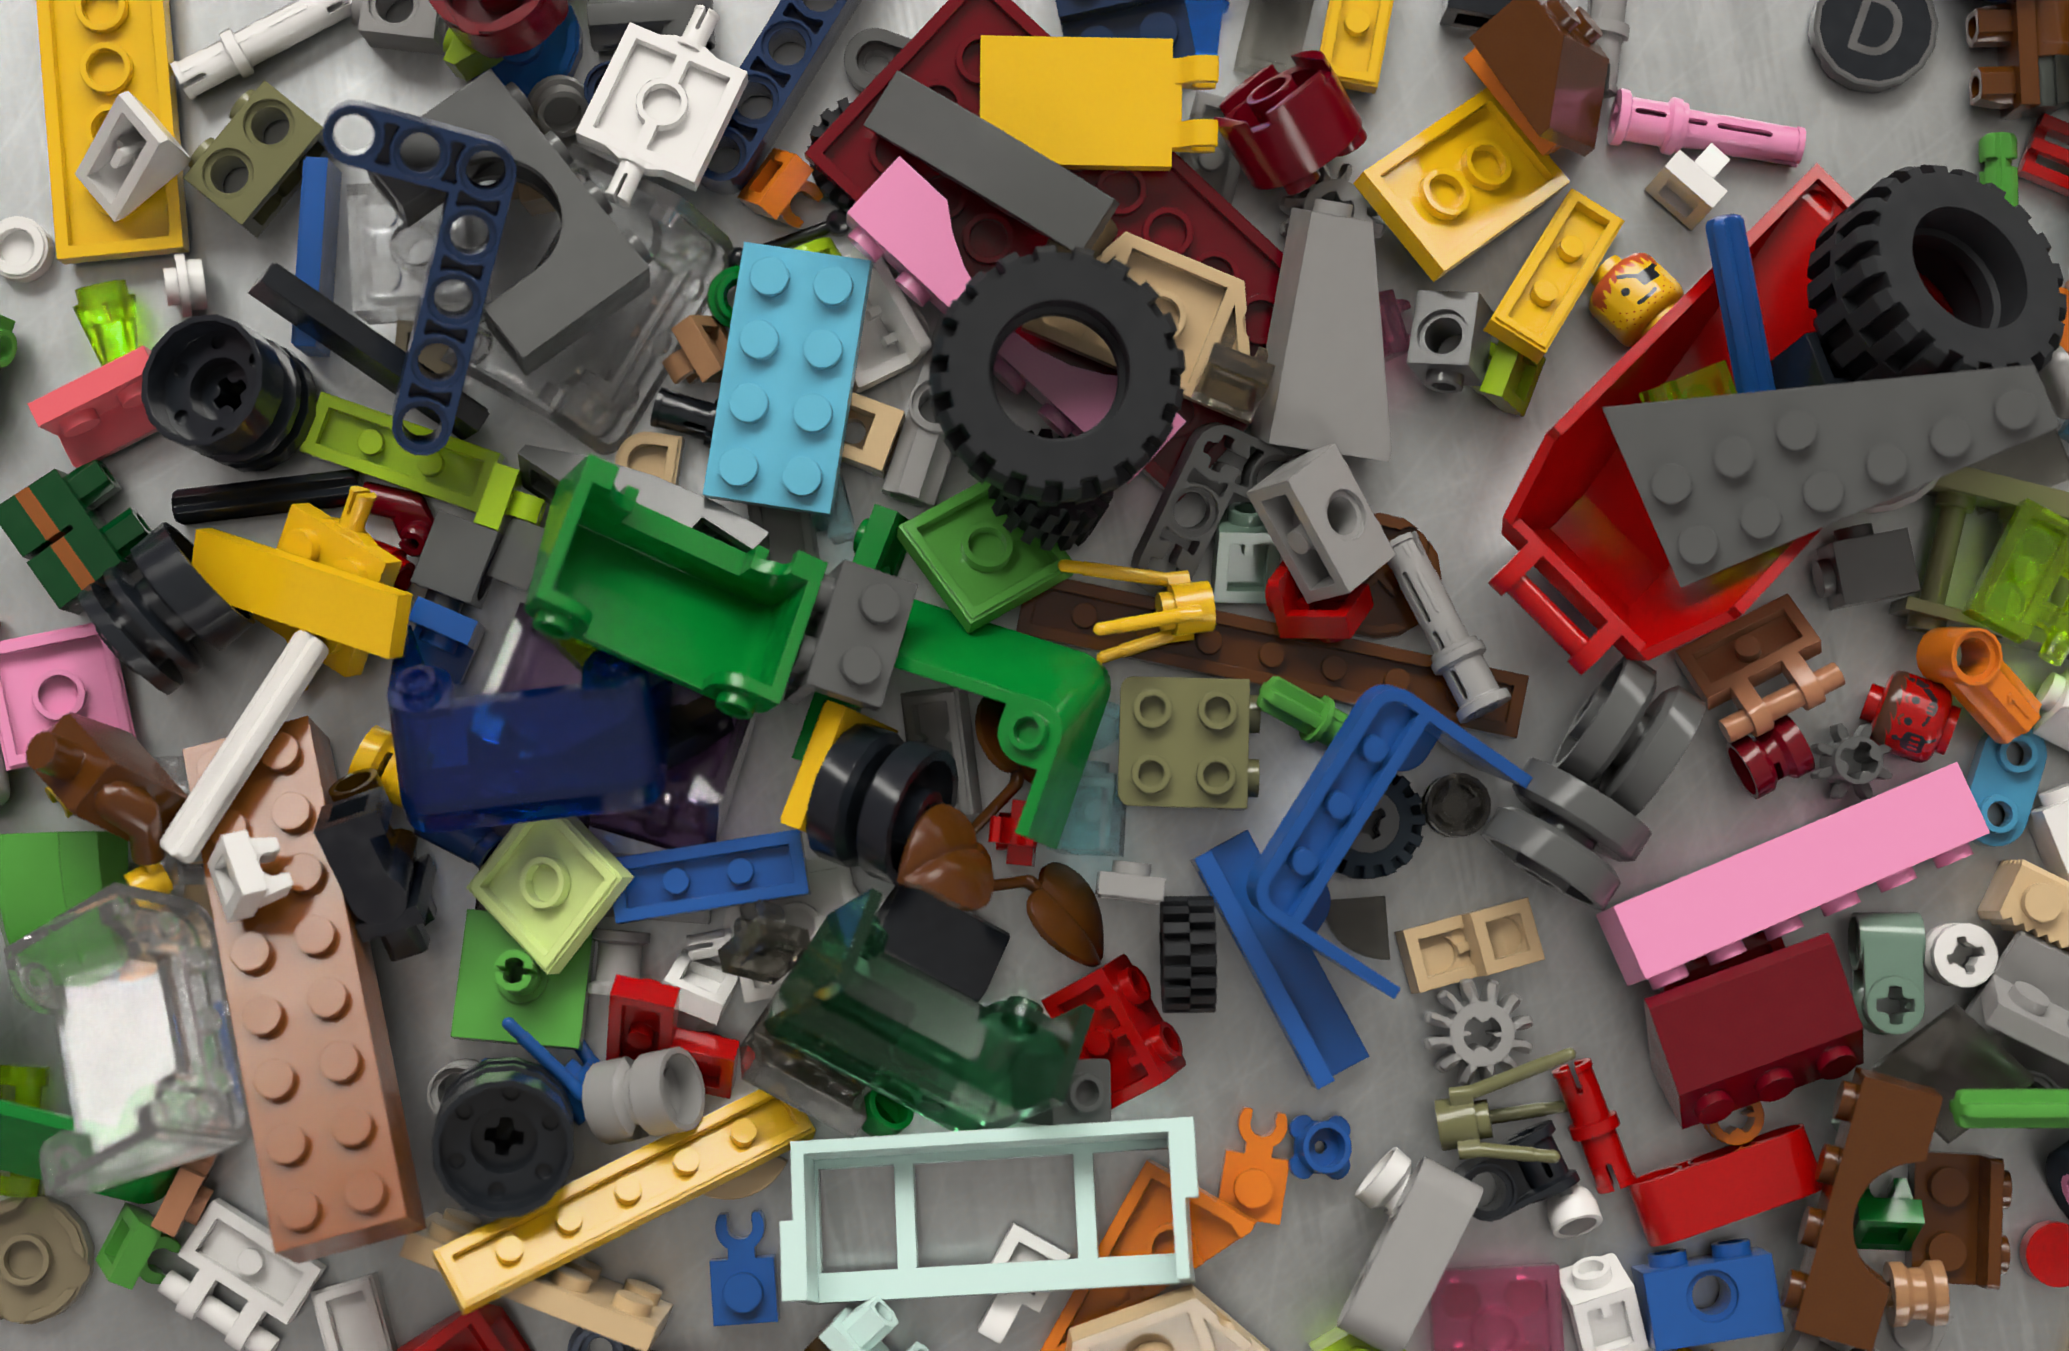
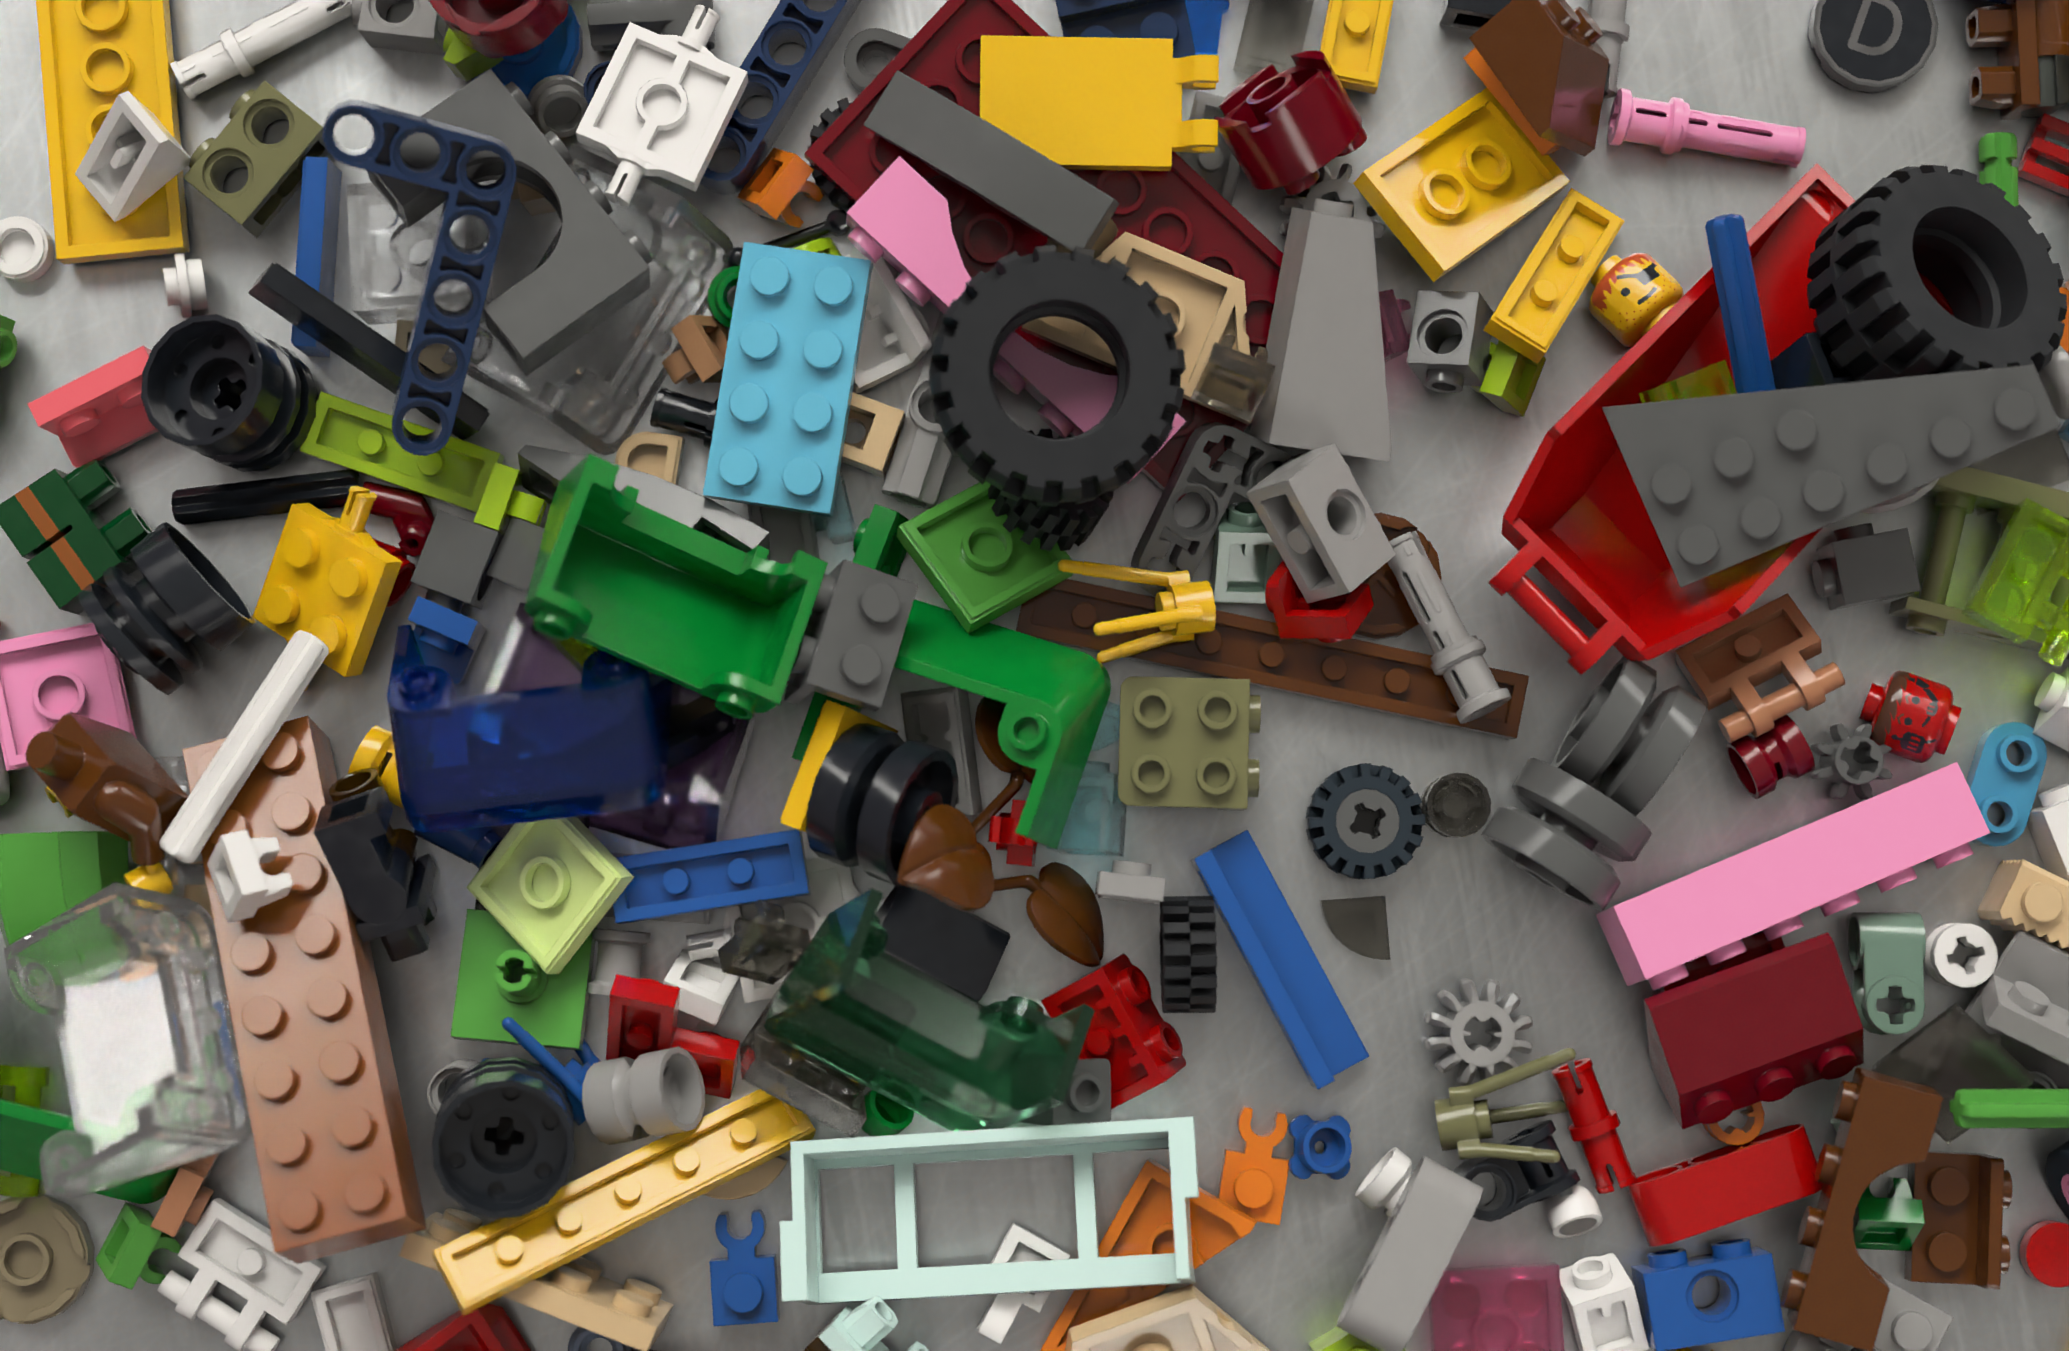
(108, 318): clear neon green cone -> none
(304, 593): yellow tile -> none
(1311, 716): bright green axle -> none
(1381, 735): blue windscreen -> none
(1469, 945): tan slope -> none
(1689, 186): white tile -> none
(1916, 1293): medium nougat wheel -> none
(1981, 680): orange piece -> none

